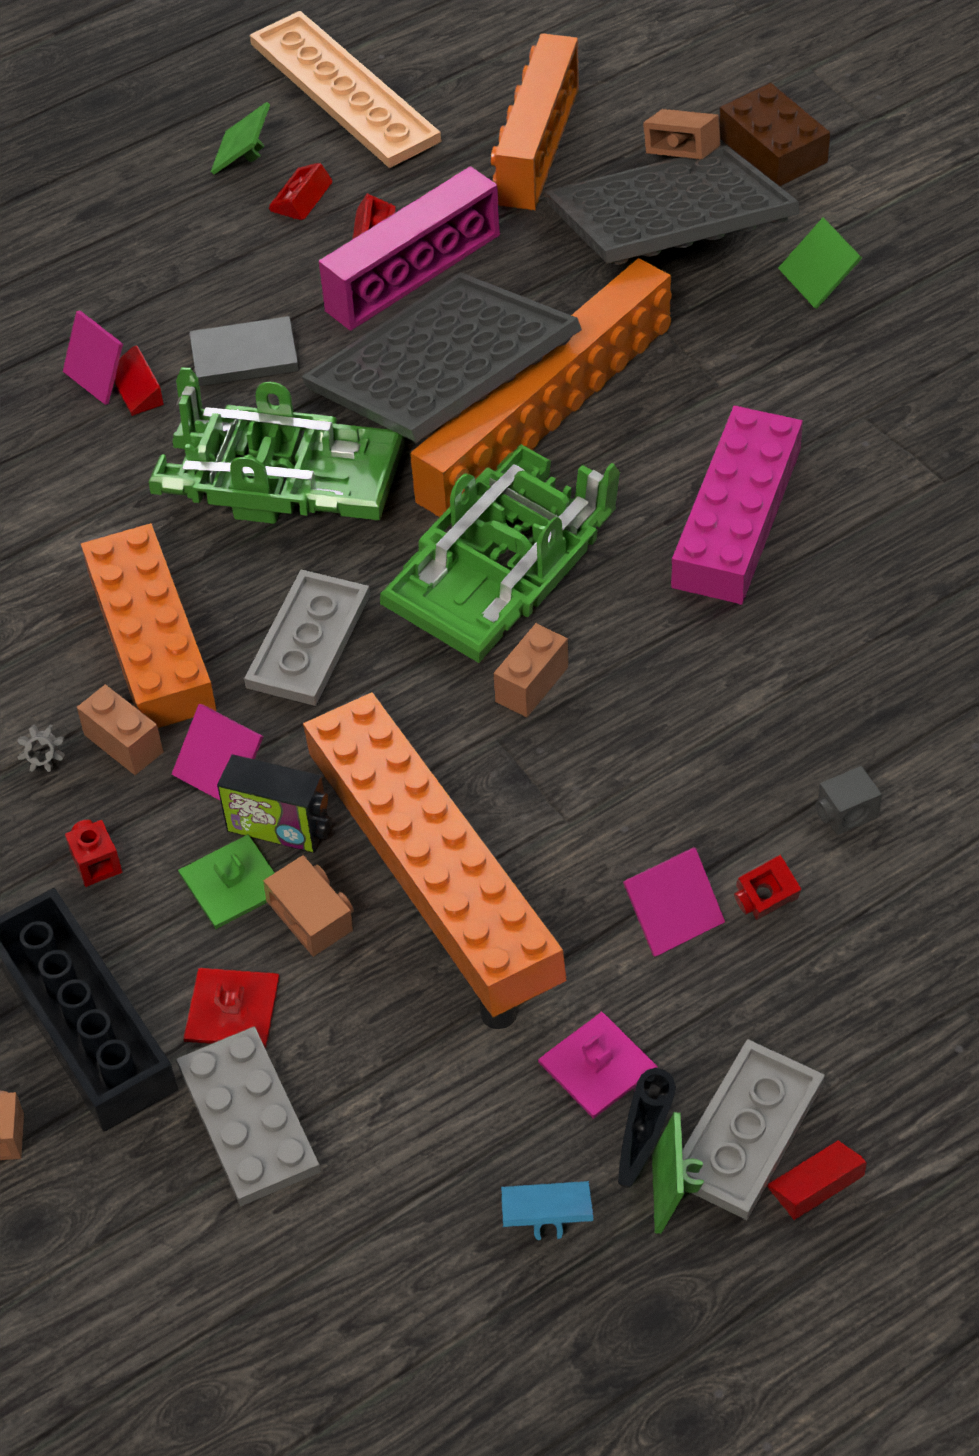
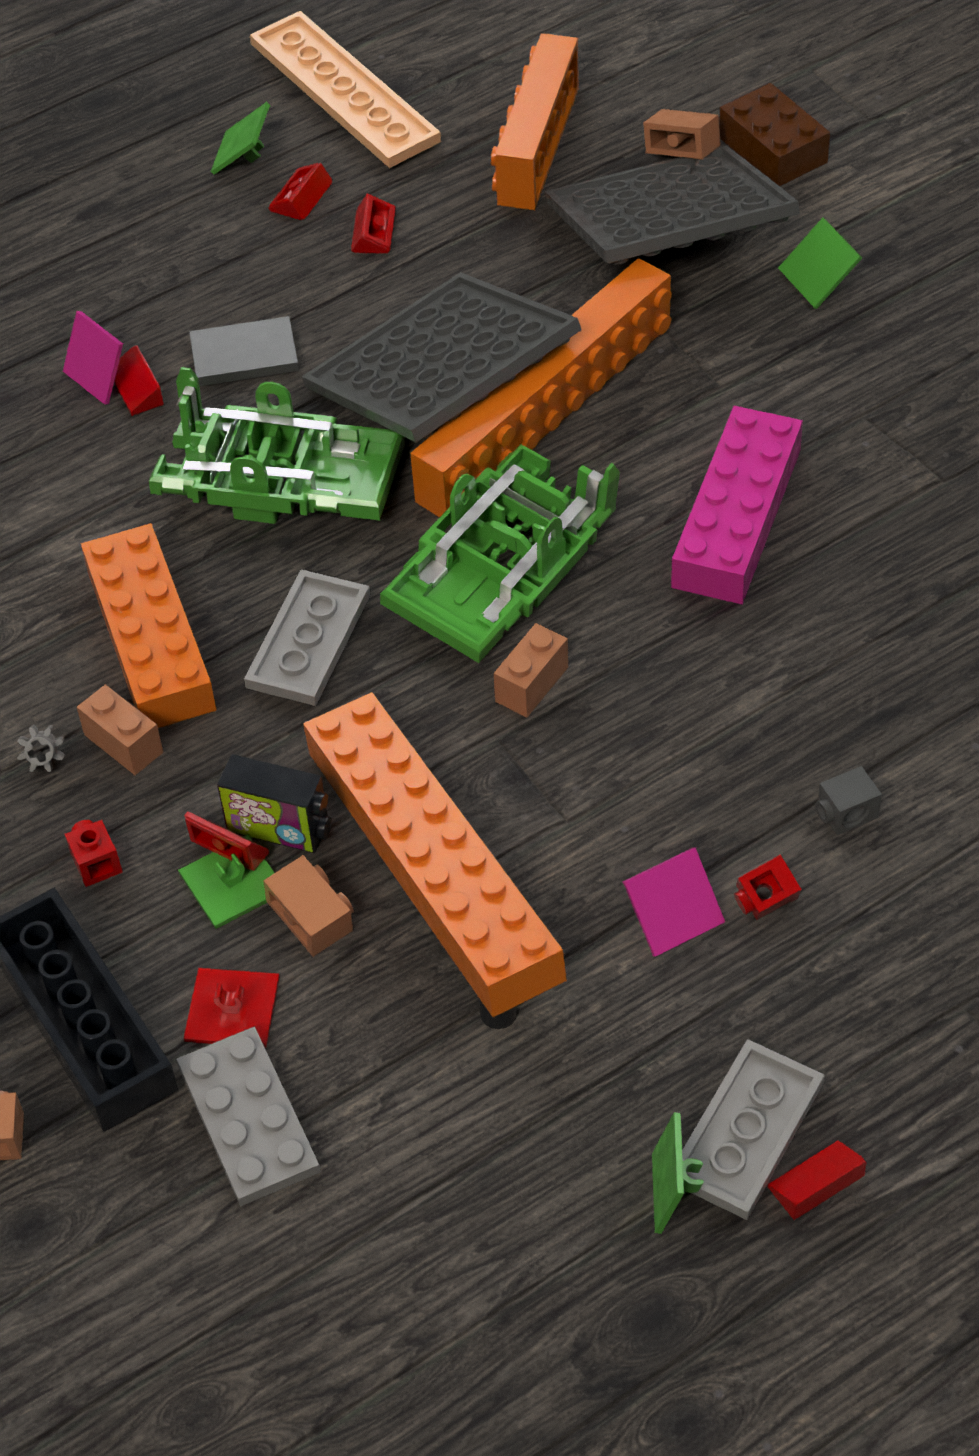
(209, 747): dark pink piece -> none
(224, 841): none -> red slope
(409, 248): dark pink brick -> none
(546, 1205): dark azure piece -> none
(596, 1064): dark pink piece -> none
(644, 1123): black piece -> none

